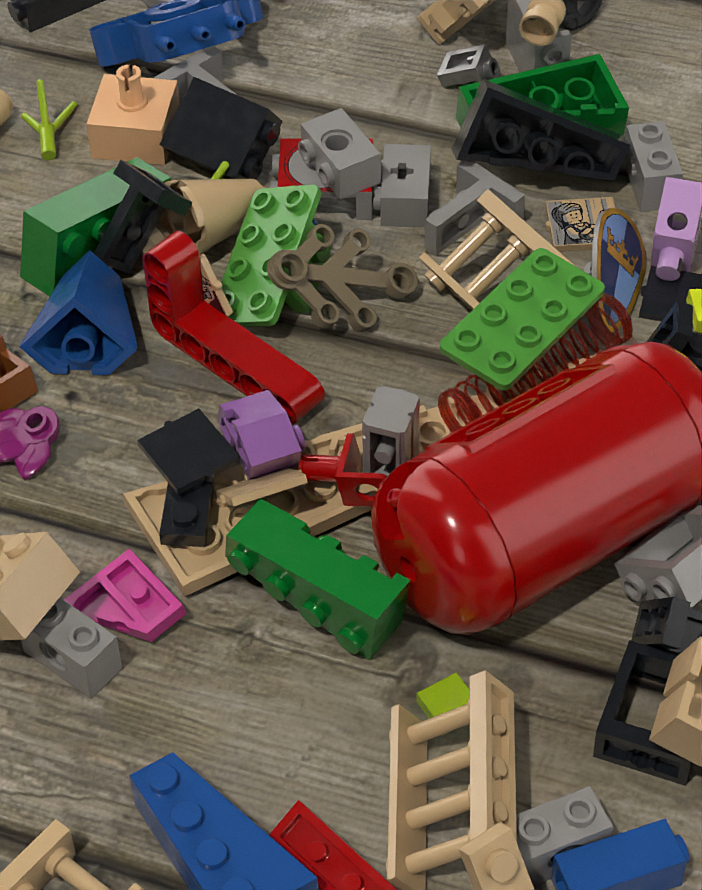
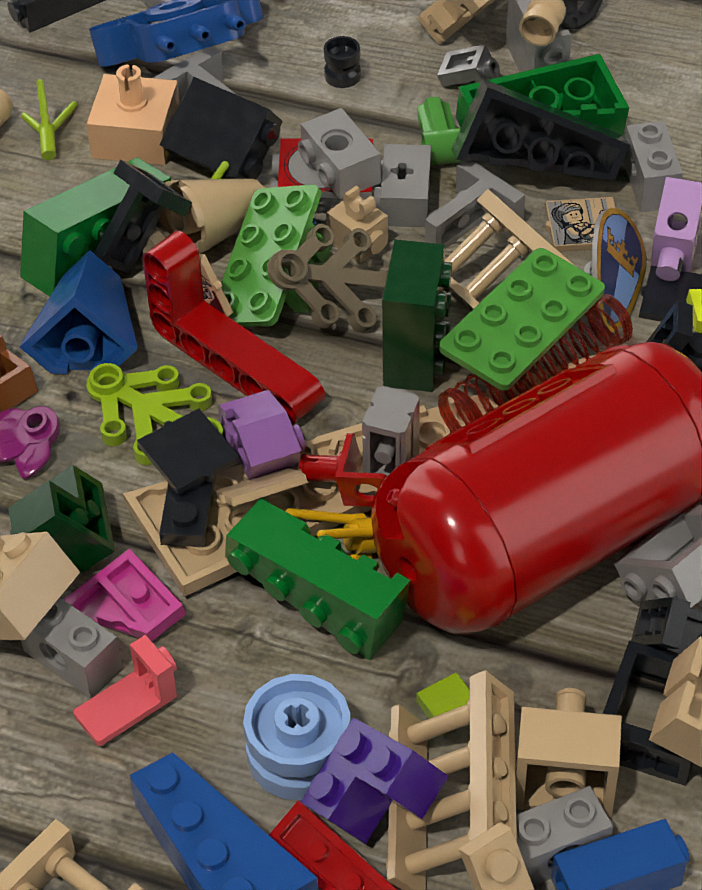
(72, 513): none -> dark green brick
(110, 384): none -> lime plant
(133, 696): none -> coral bracket
(292, 731): none -> light blue wheel
(342, 62): none -> black wheel
(356, 532): none -> yellow plant
(358, 213): none -> tan brick
(368, 775): none -> dark purple brick
(414, 315): none -> dark green brick
(438, 130): none -> bright green piece
(567, 752): none -> tan brick

